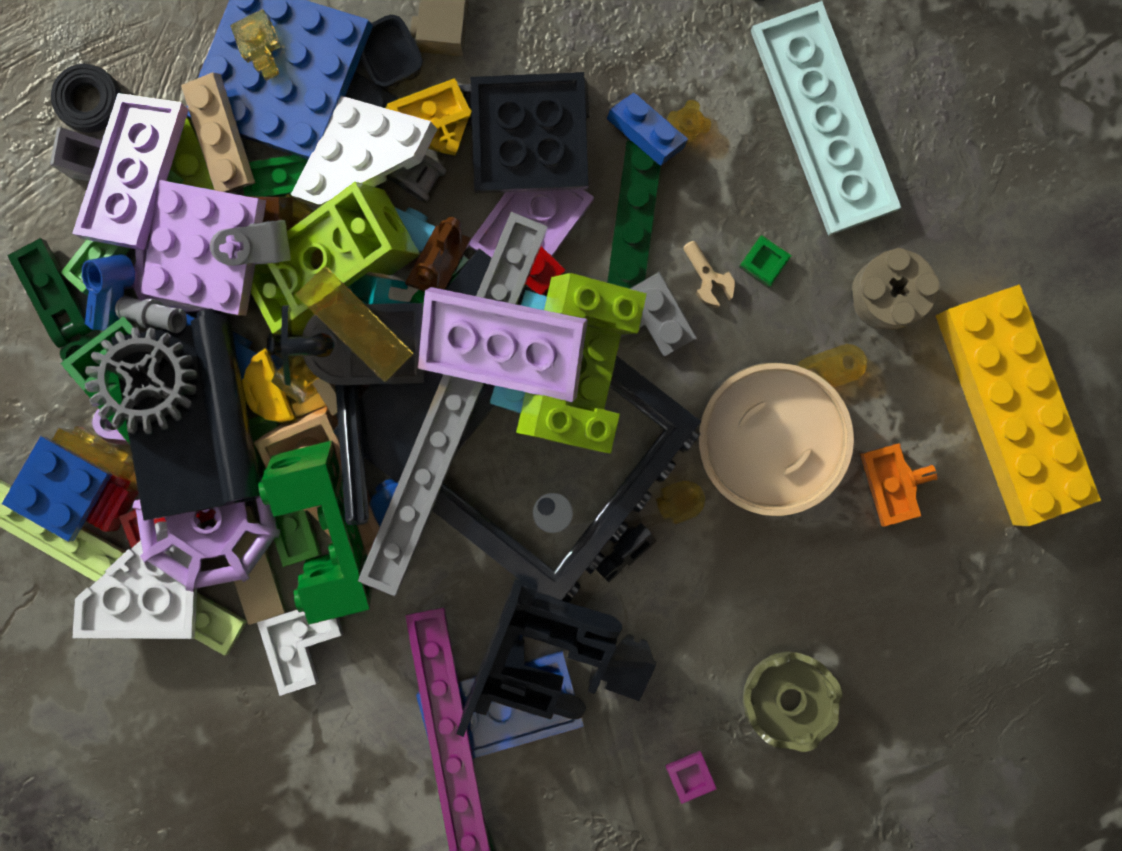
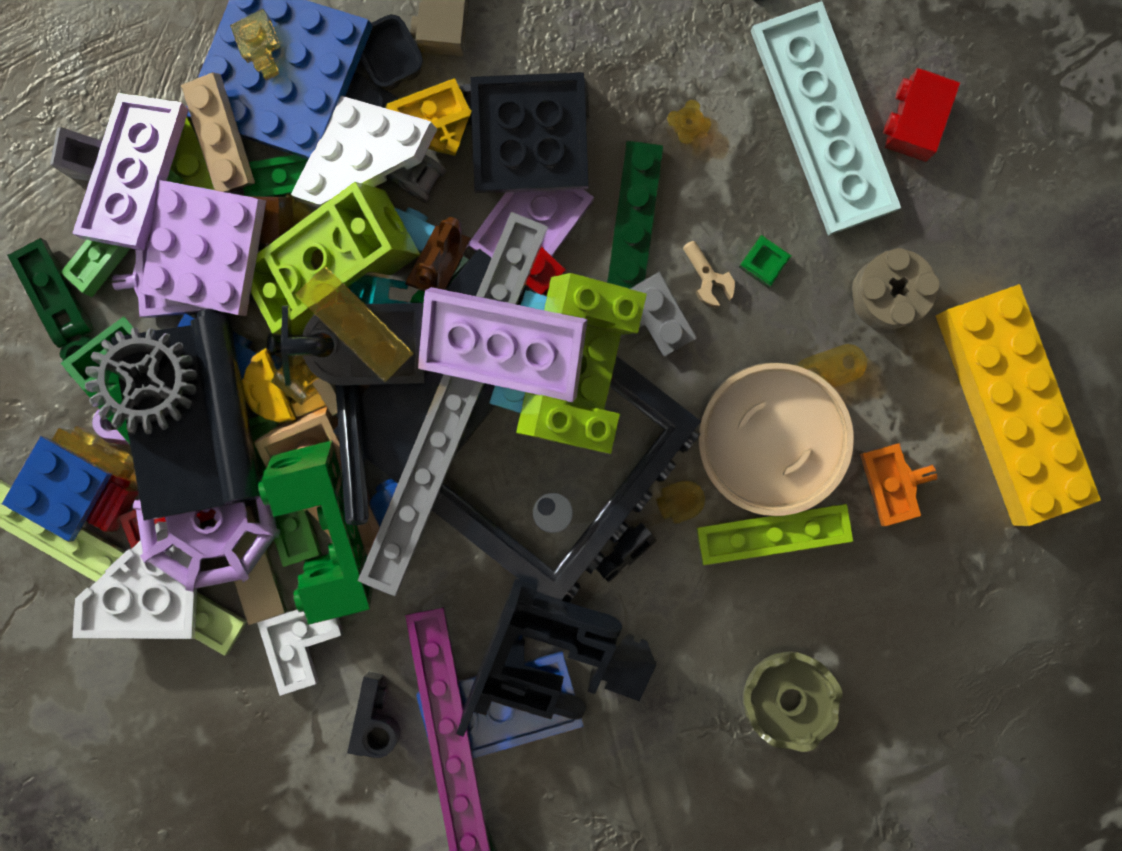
(69, 82): black tyre -> none
(105, 284): blue piece -> none
(151, 314): light grey pin -> none
(258, 244): light grey piece -> none
(370, 698): none -> black plate
(647, 128): blue plate -> none
(690, 777): magenta plate -> none
(774, 534): none -> lime plate
(921, 114): none -> red piece

